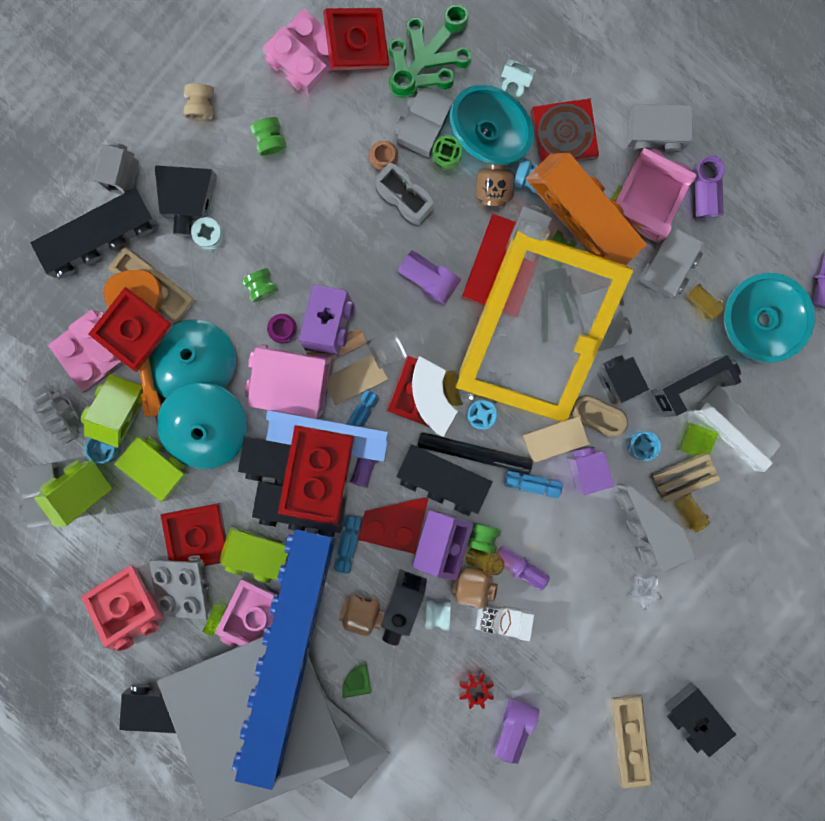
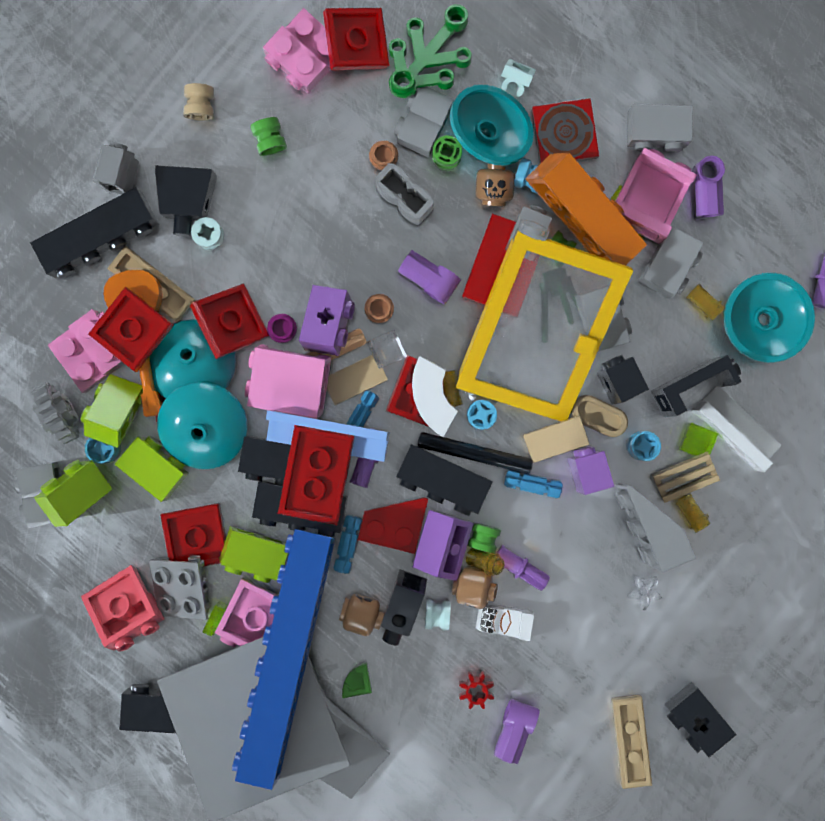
(229, 320): none -> red tile
(260, 285): bright green wheel -> none
(379, 308): none -> nougat plate

